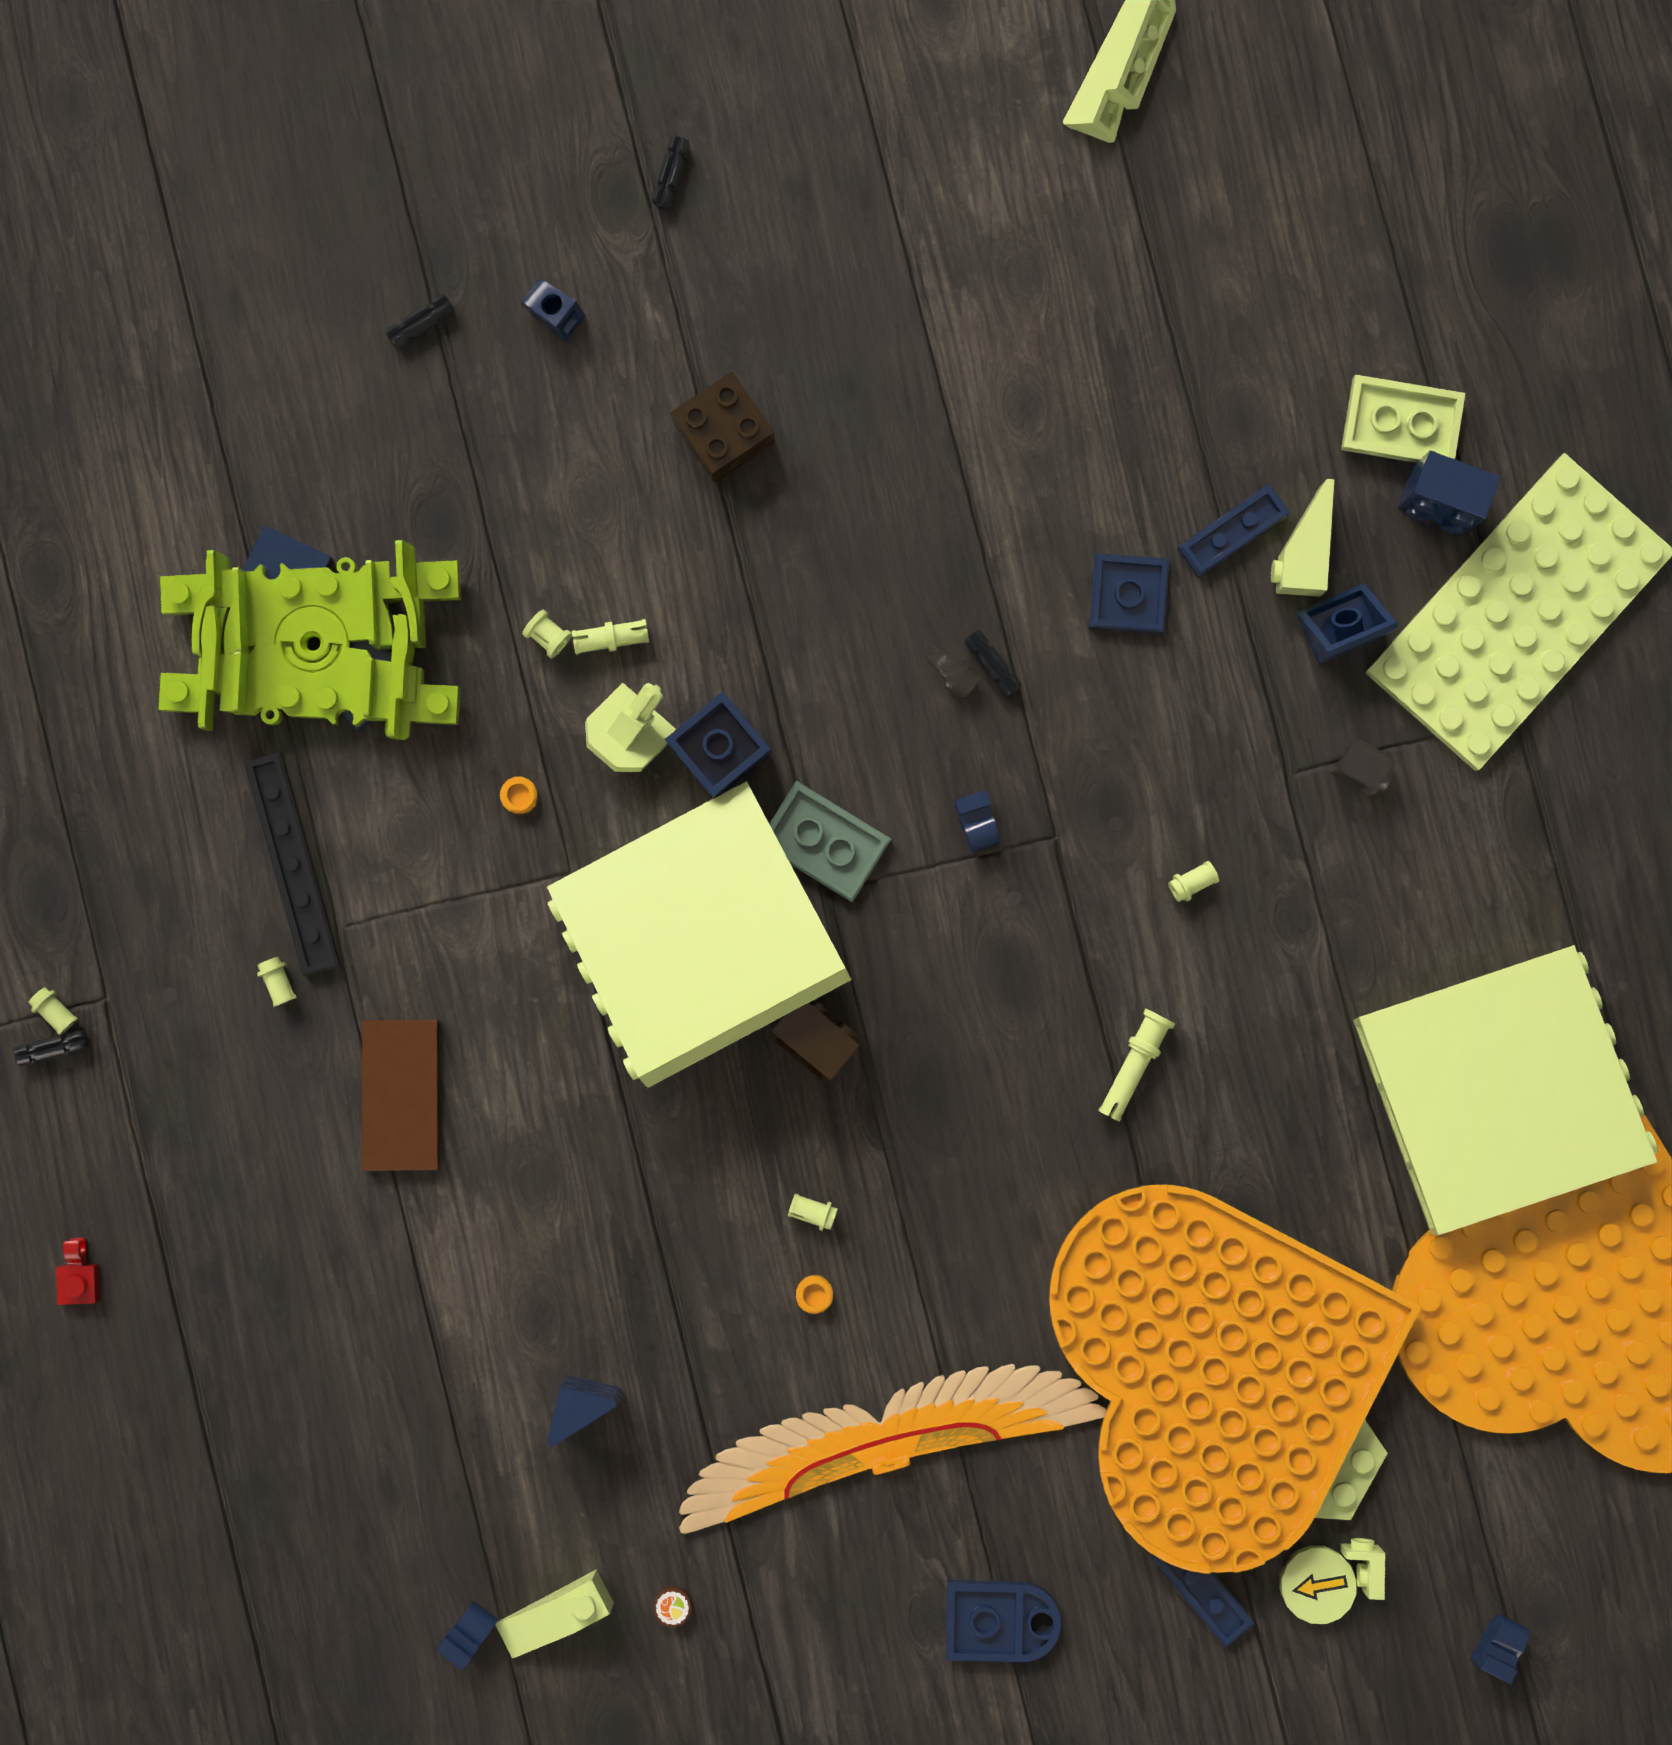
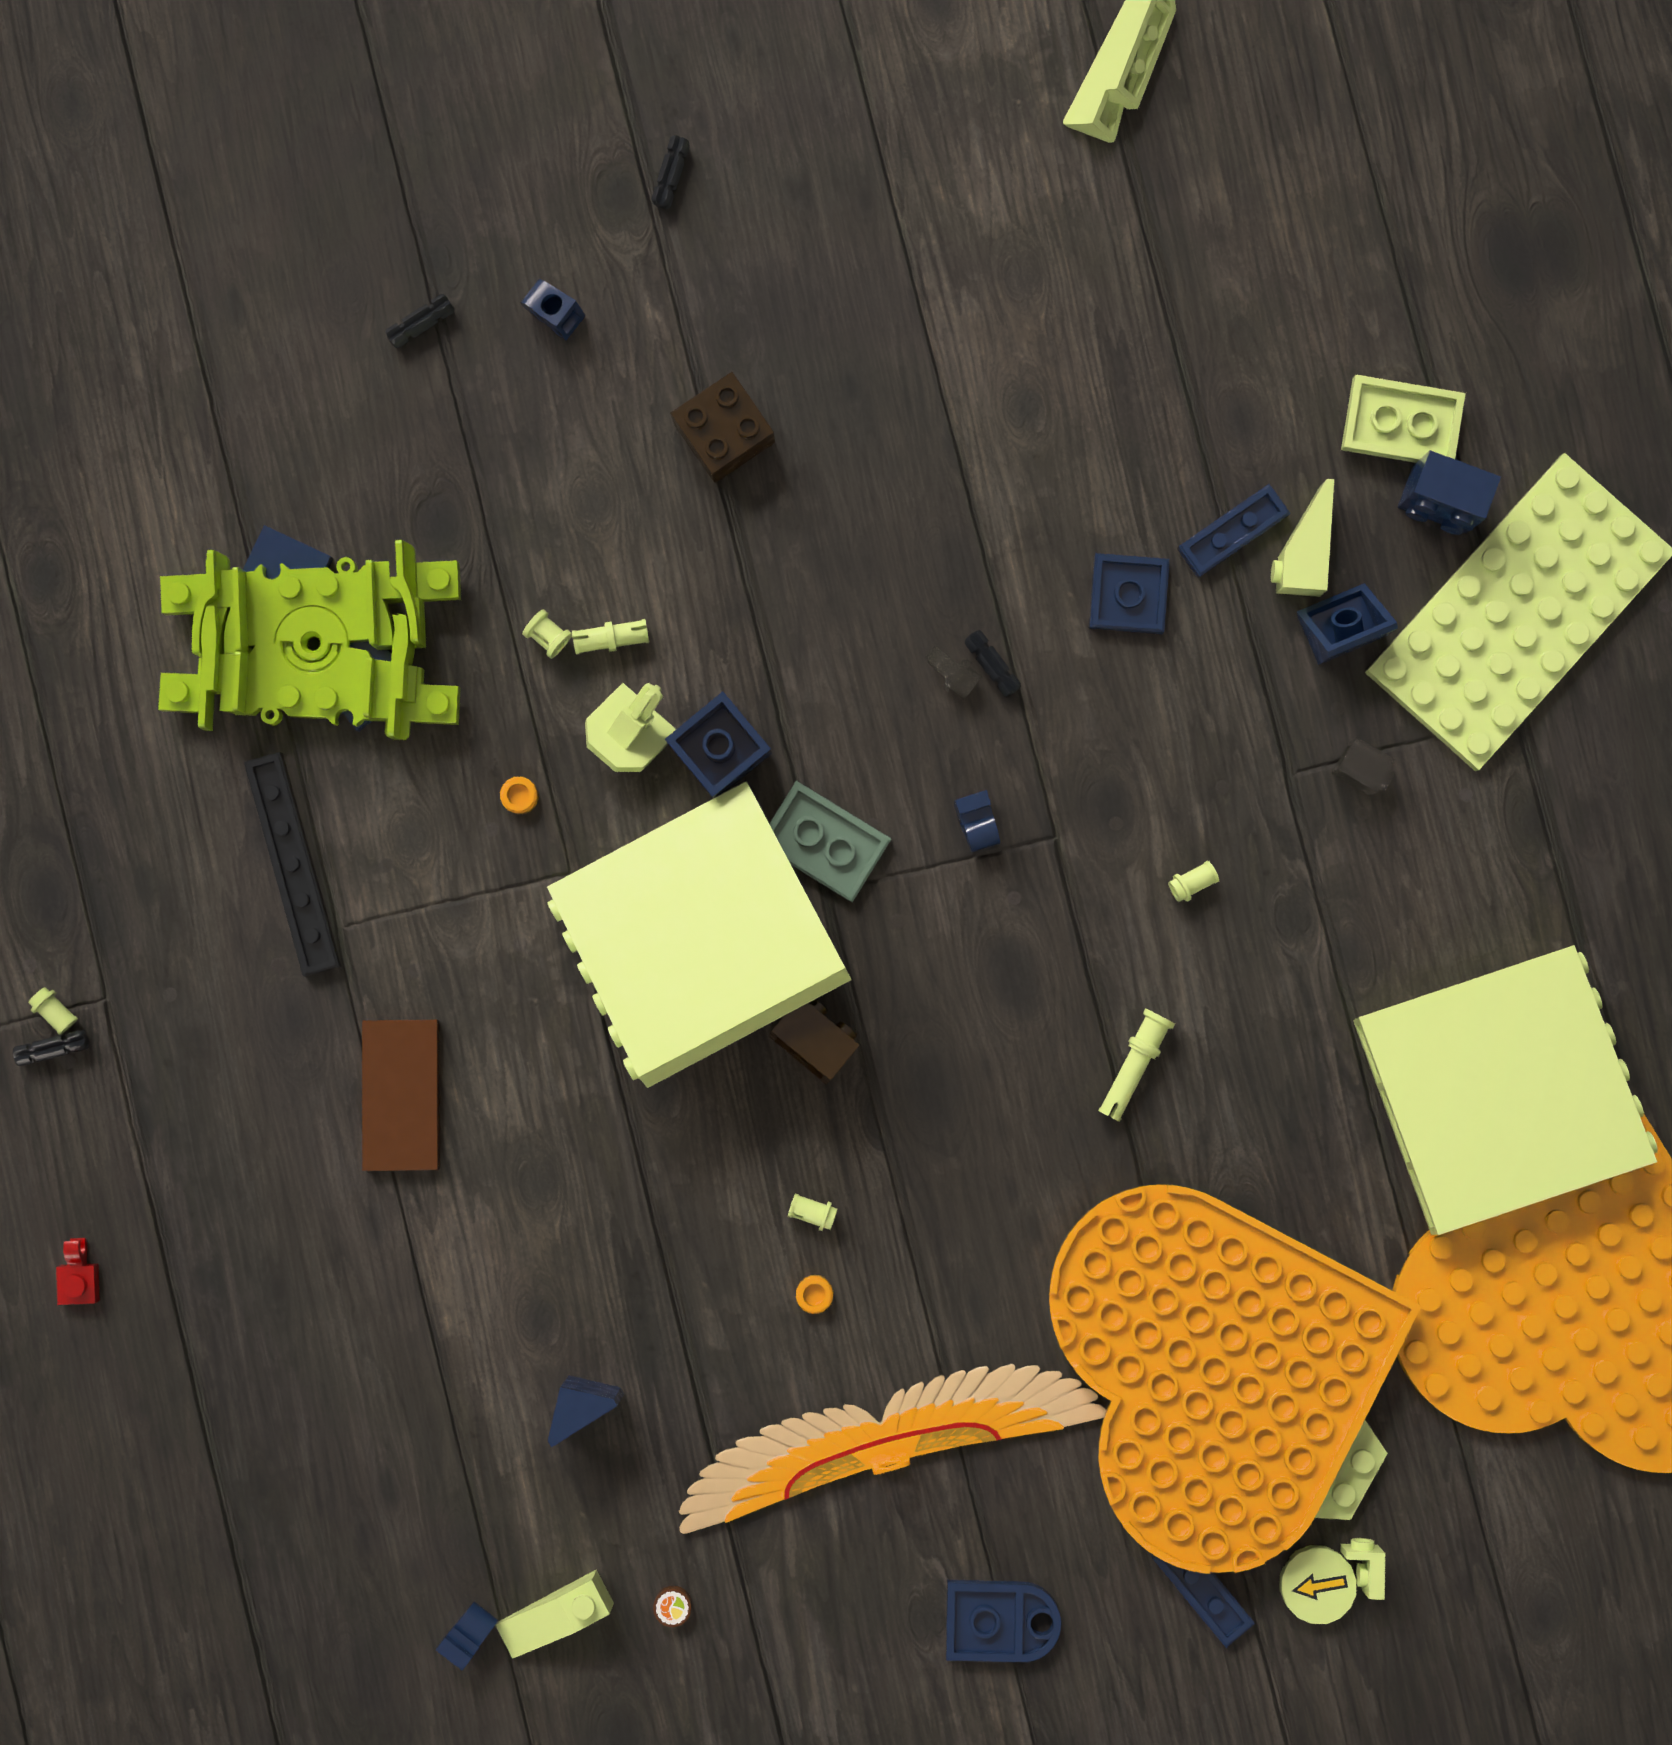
(276, 981): yellowish green pin -> none
(1501, 1648): dark blue leg -> none

